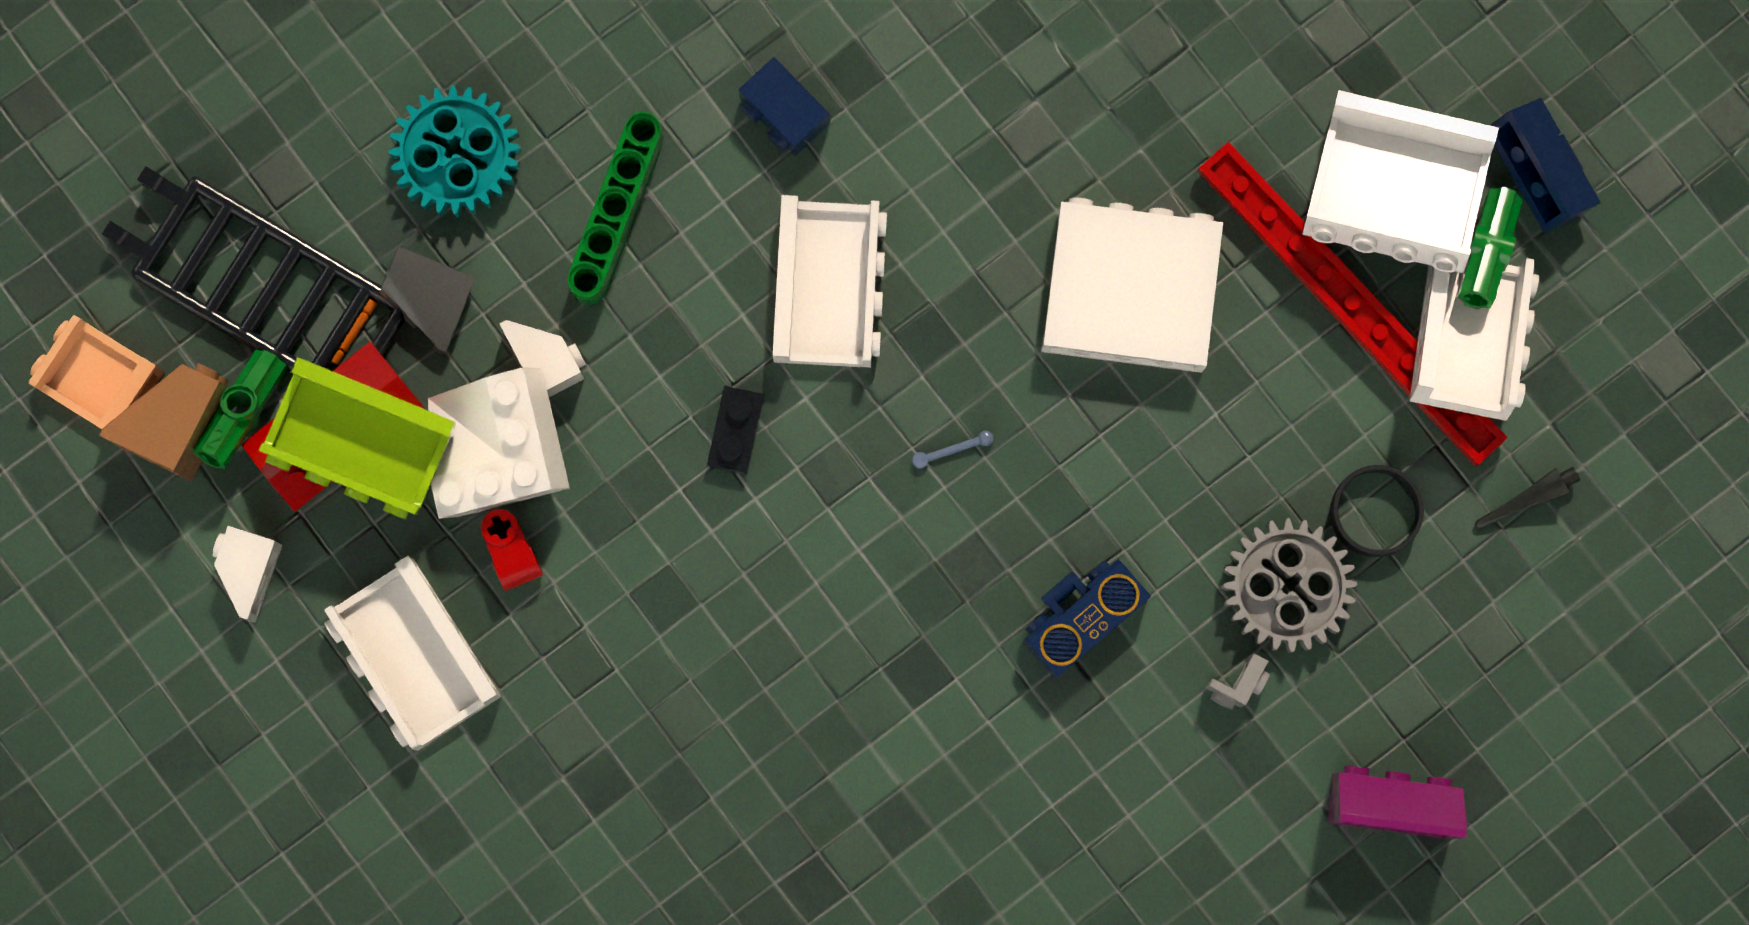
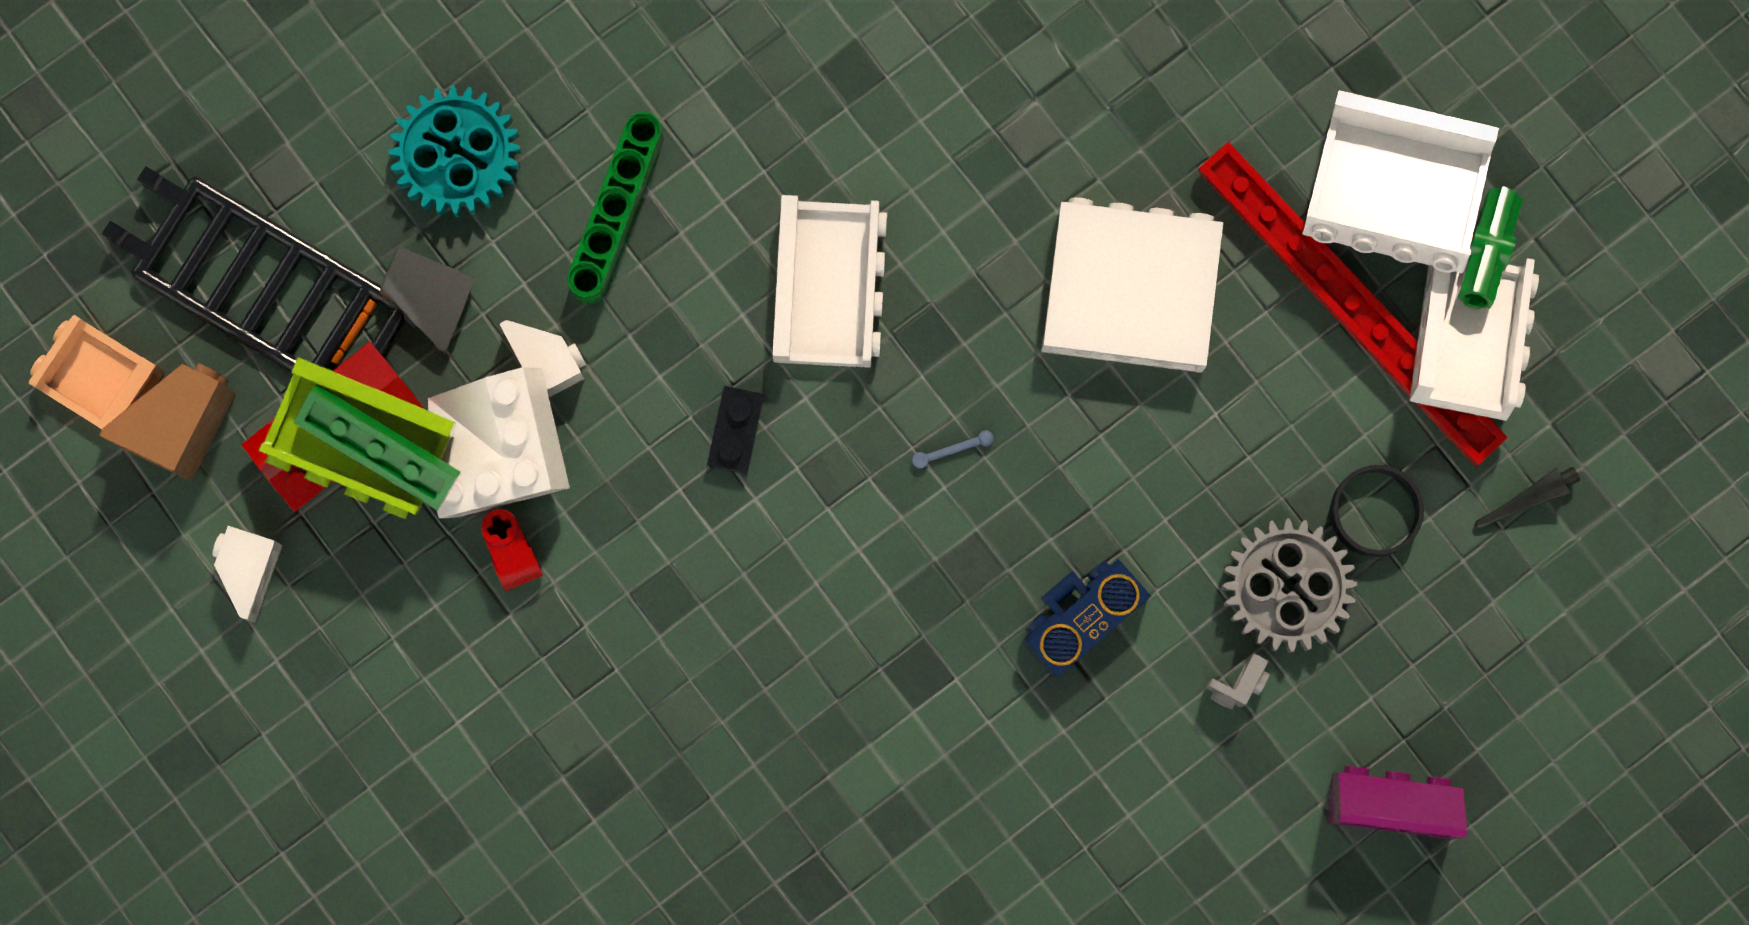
(229, 429): green piece -> none
(376, 447): none -> green plate
(411, 655): white panel -> none
(783, 107): dark blue brick -> none
(1543, 165): dark blue piece -> none

